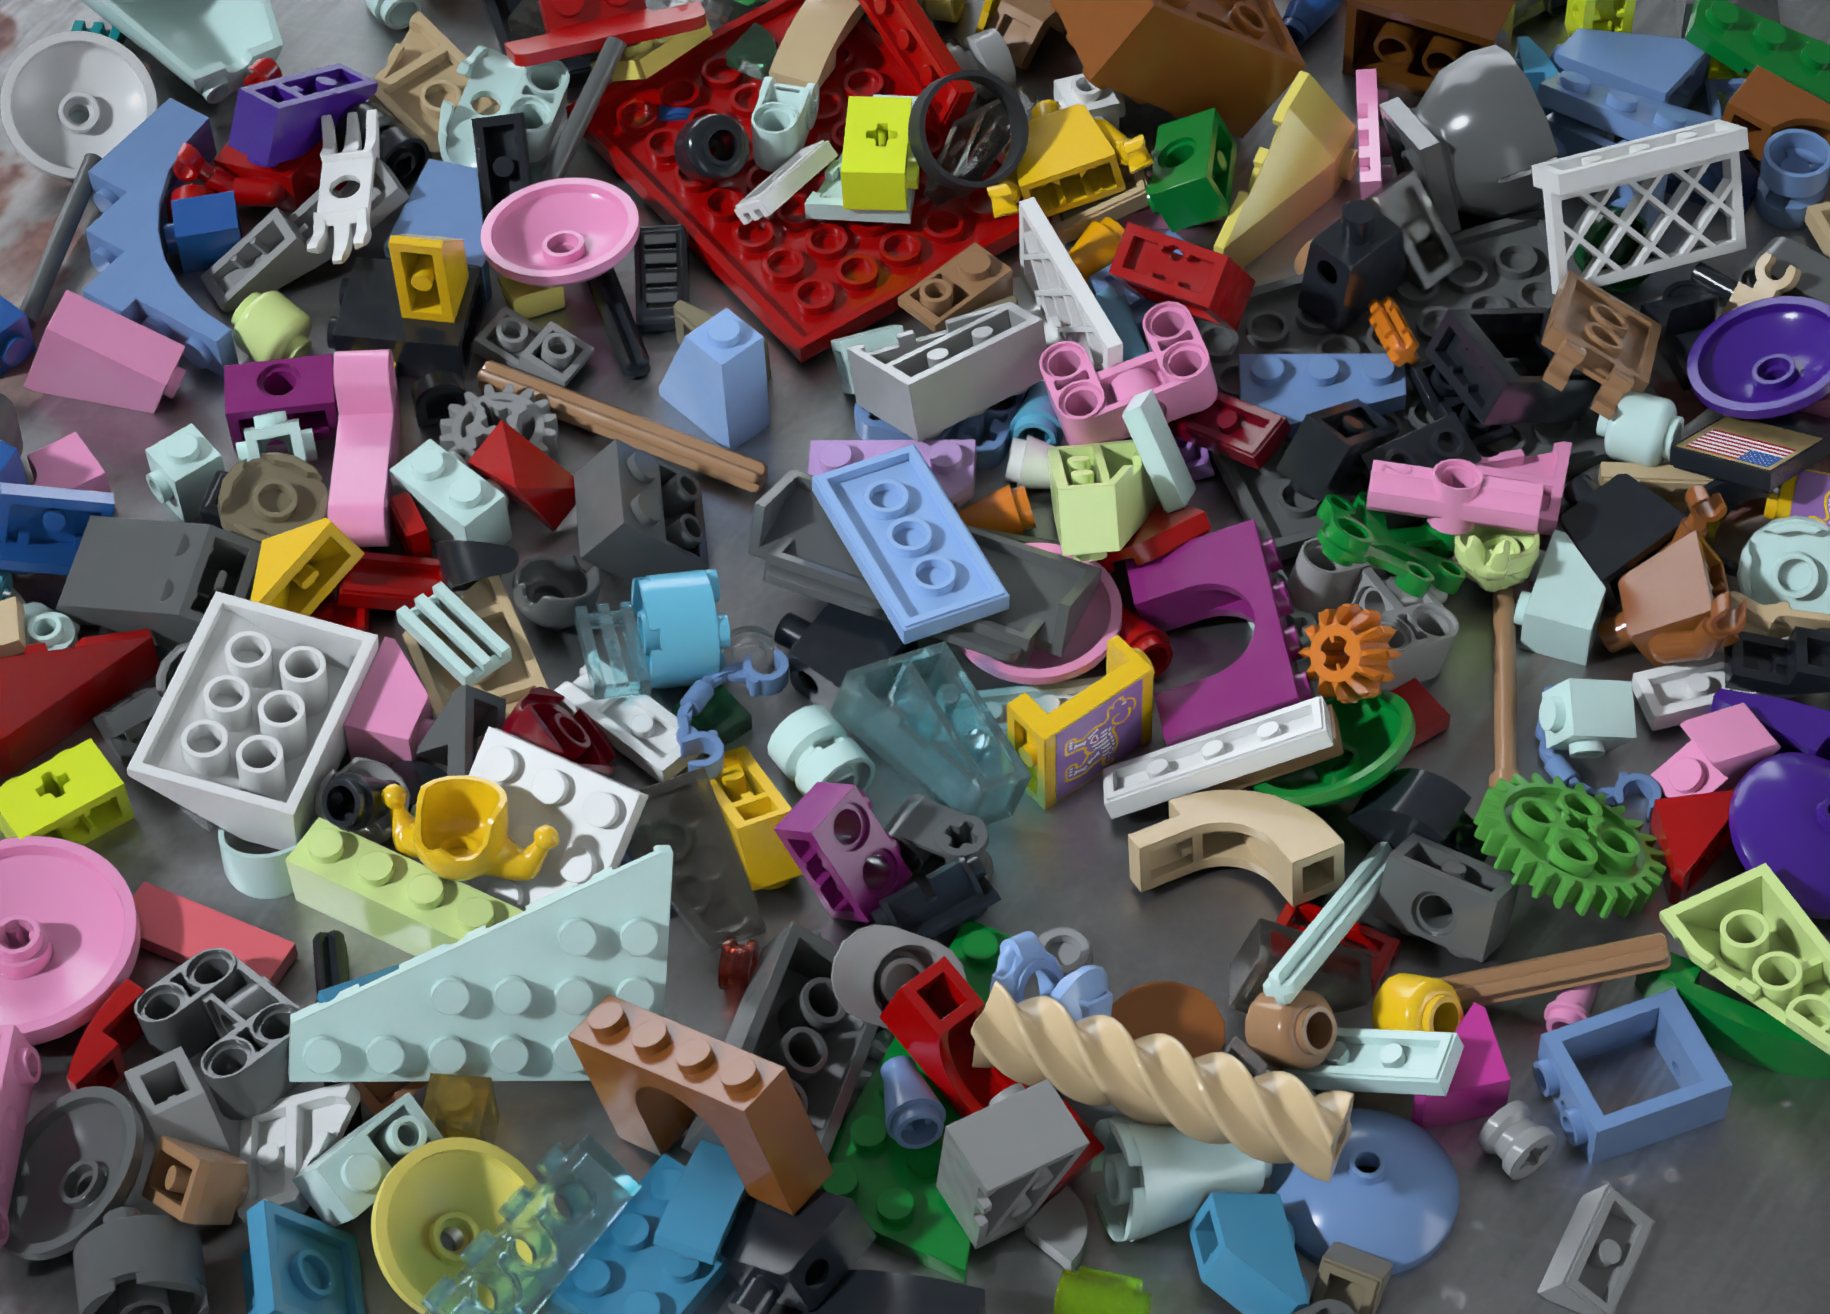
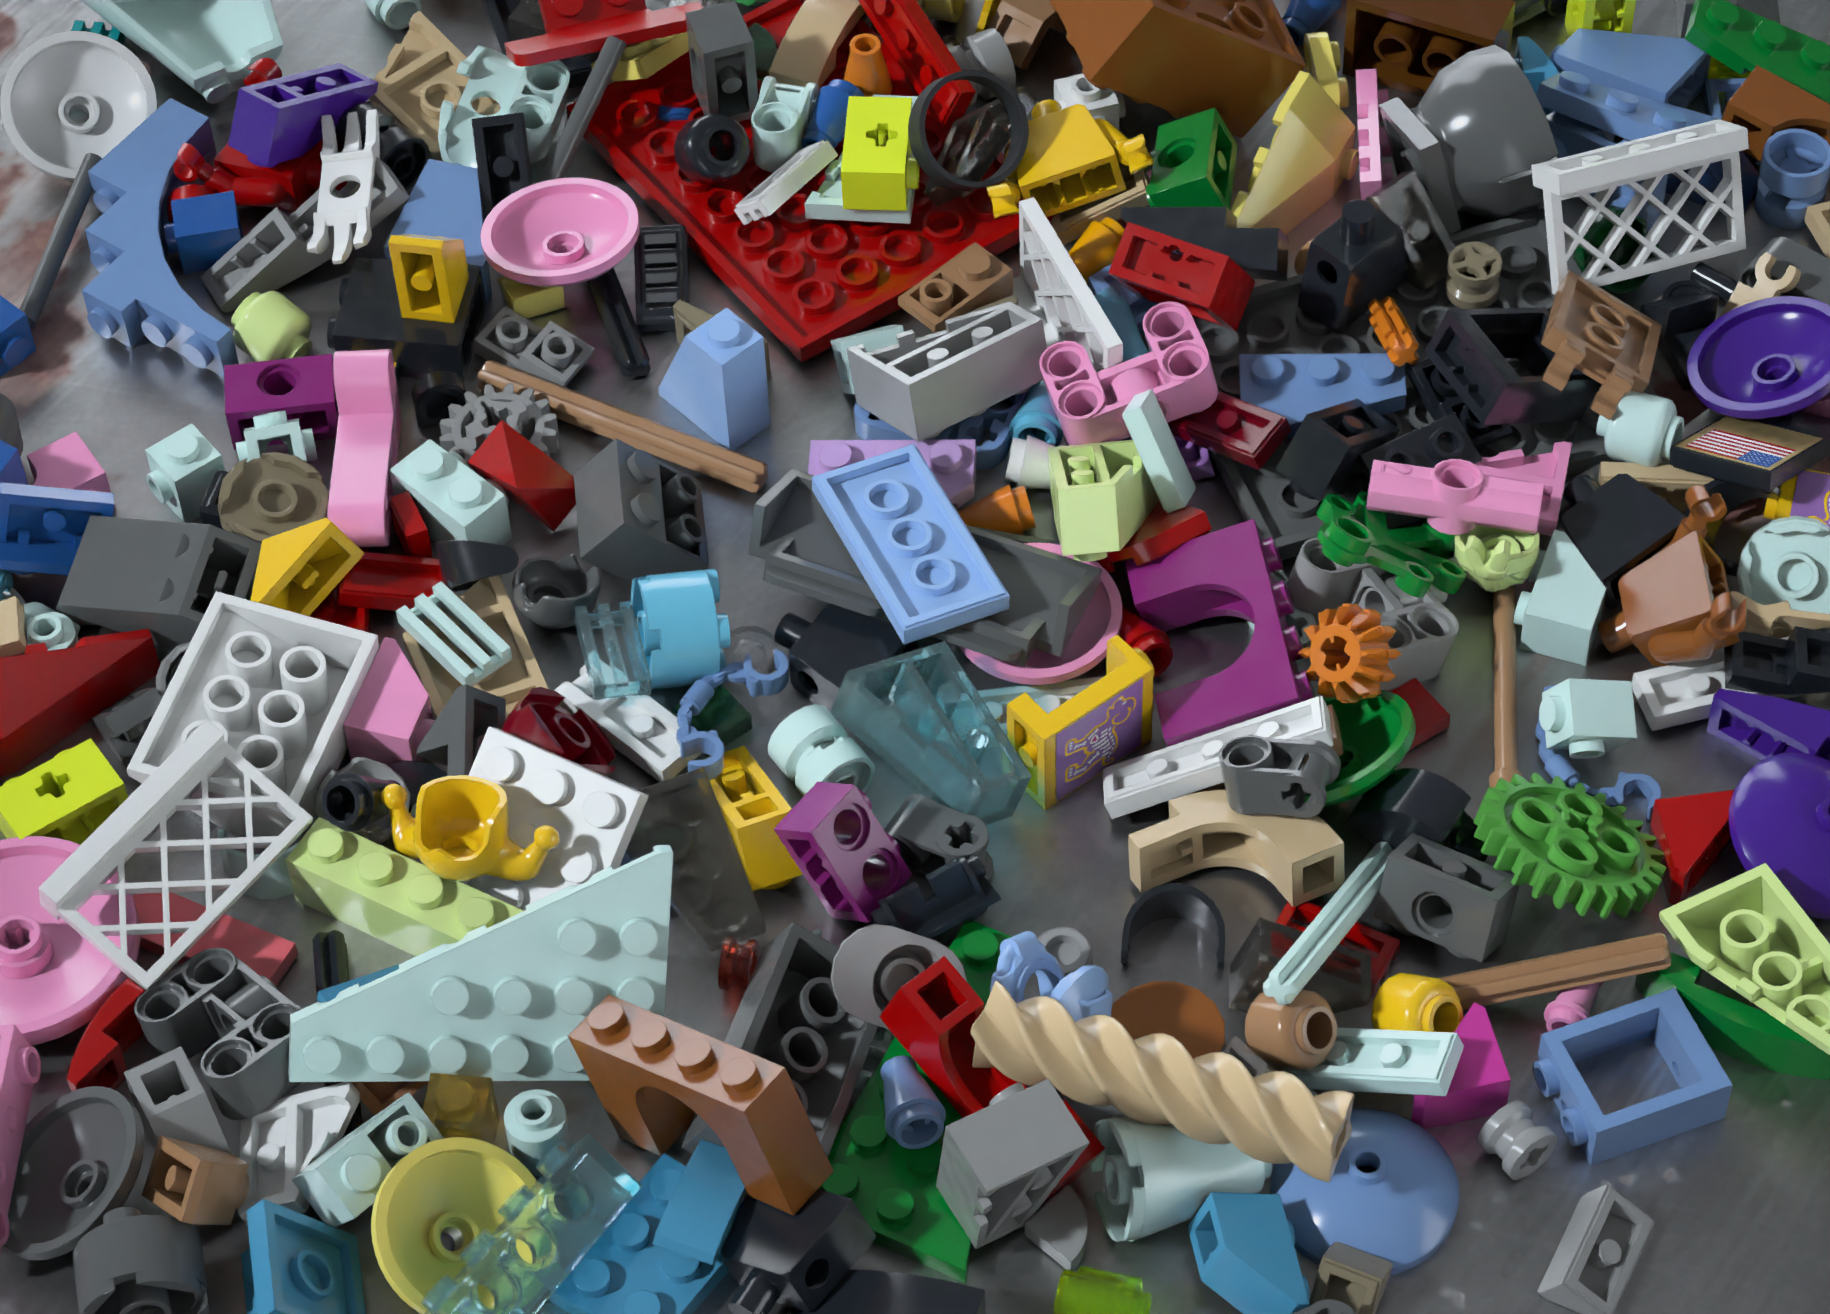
(104, 358): bright pink slope -> none
(137, 820): none -> white fence
(535, 1125): none -> light aqua brick
(722, 61): none -> dark grey brick
(830, 113): none -> blue cone
(867, 66): none -> orange cone
(1179, 902): none -> black helmet
(1256, 250): none -> black slope
(1271, 777): none -> dark grey piece
(1323, 63): none -> light yellow plate
(1473, 275): none -> dark tan wheel
(1719, 753): bright pink slope -> none

